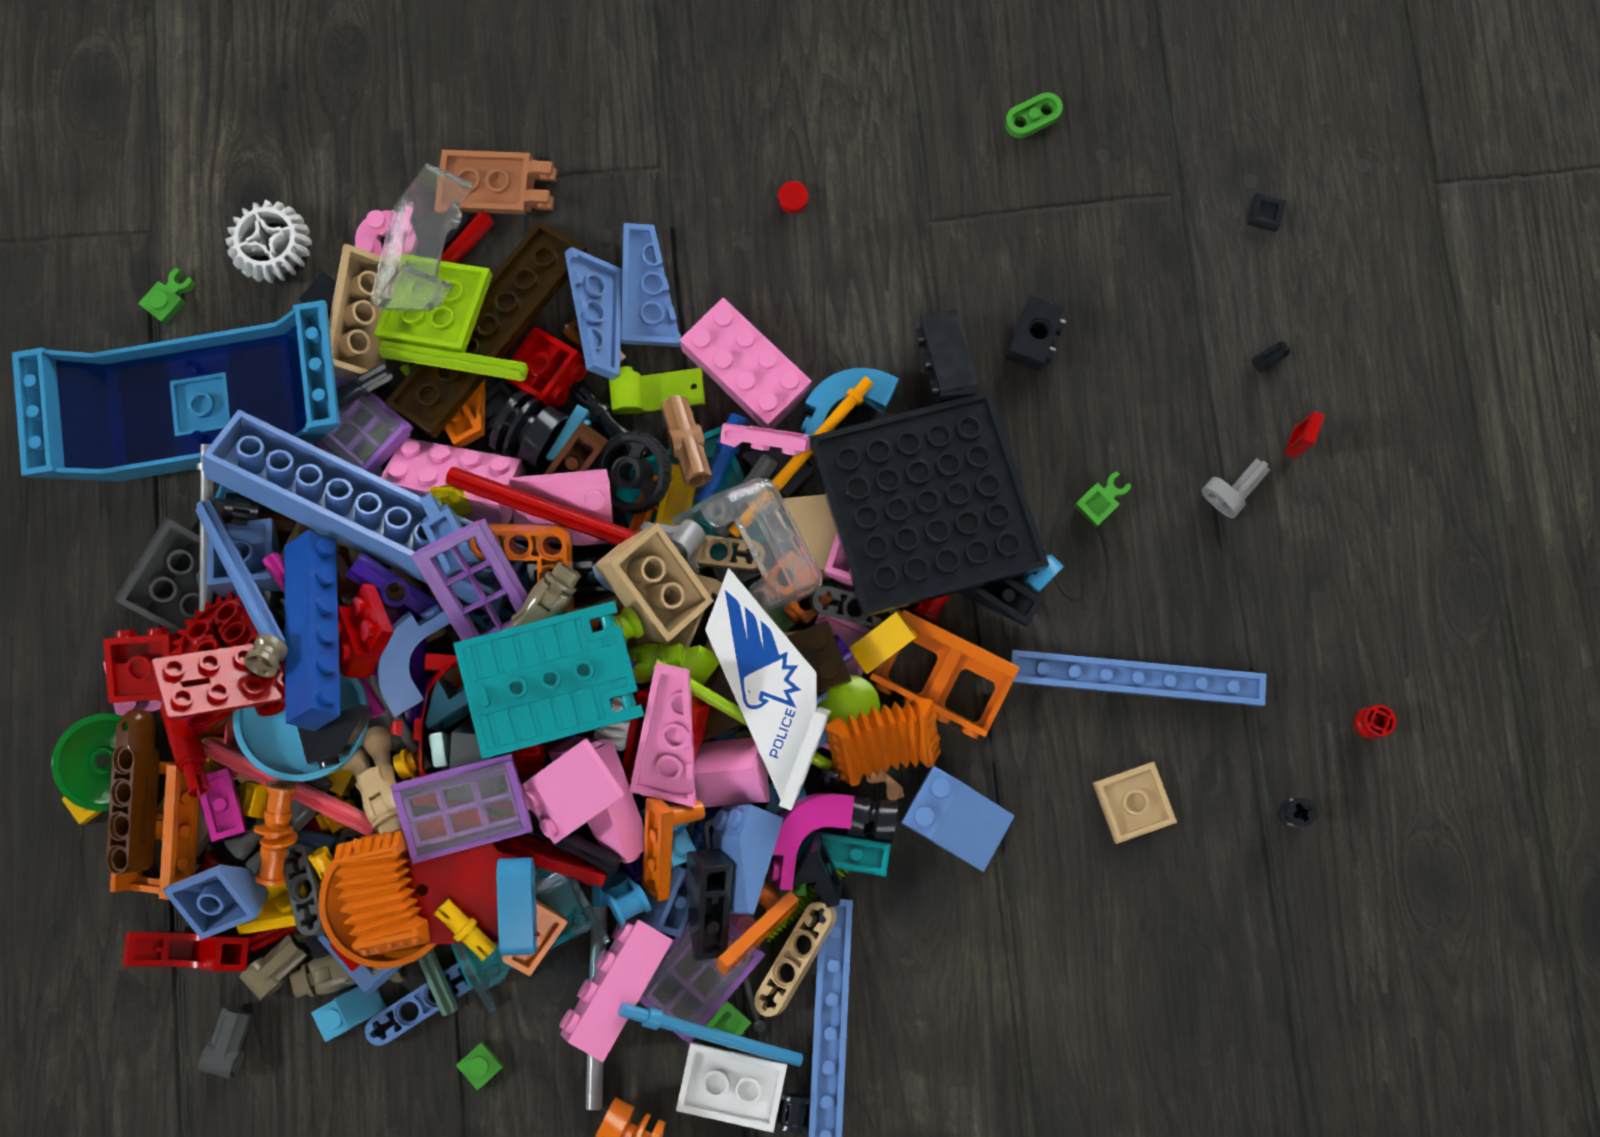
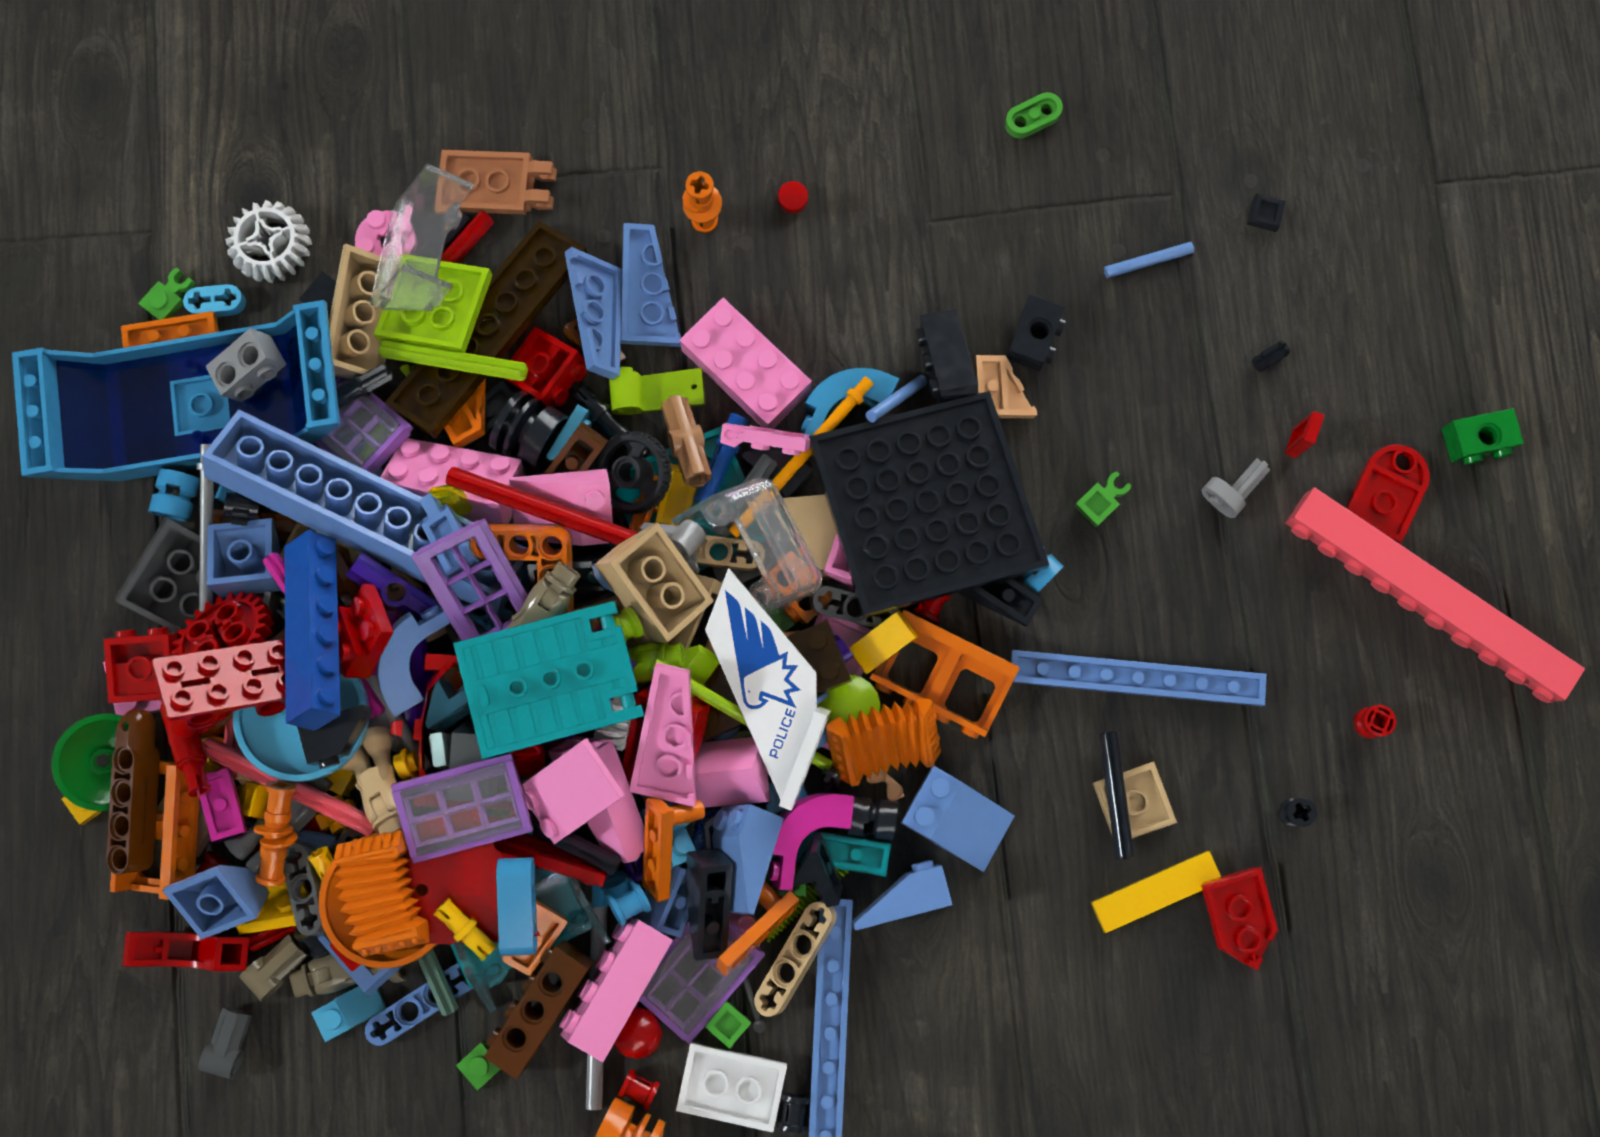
(169, 329): none -> orange plate
(173, 506): none -> dark azure wheel
(214, 297): none -> medium azure beam
(237, 570): medium blue axle -> none
(246, 365): none -> light grey brick
(266, 655): dark tan wheel -> none
(515, 1055): none -> reddish brown brick
(639, 1089): none -> red bush
(640, 1035): none -> red hair
(654, 1019): dark azure bar -> none
(702, 202): none -> orange piece
(896, 398): none -> medium blue bar
(910, 895): none -> medium blue slope
(996, 375): none -> light nougat wing
(1116, 795): none -> black axle
(1149, 259): none -> medium blue bar
(1155, 892): none -> yellow tile
(1241, 915): none -> red tile
(1388, 494): none -> red tile
(1435, 597): none -> coral brick
(1499, 429): none -> green brick

